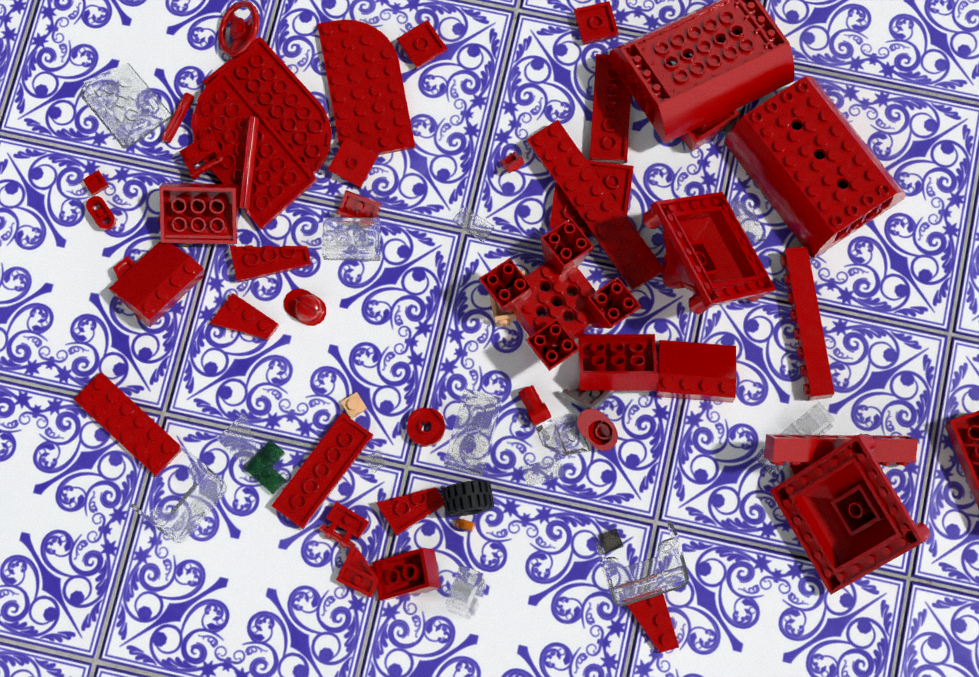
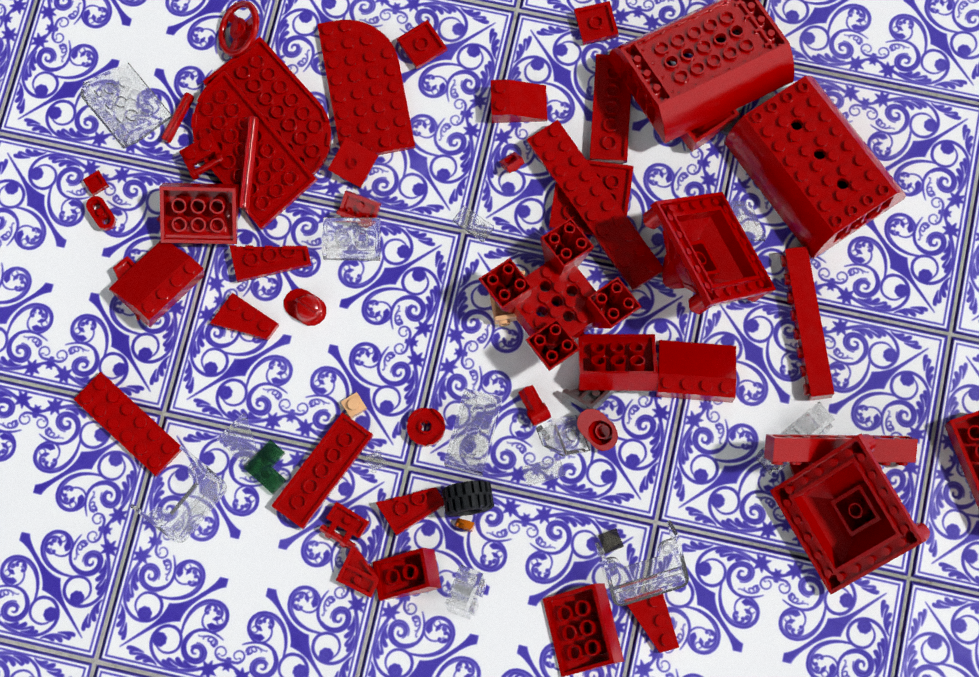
(518, 101): none -> red slope
(583, 629): none -> red slope

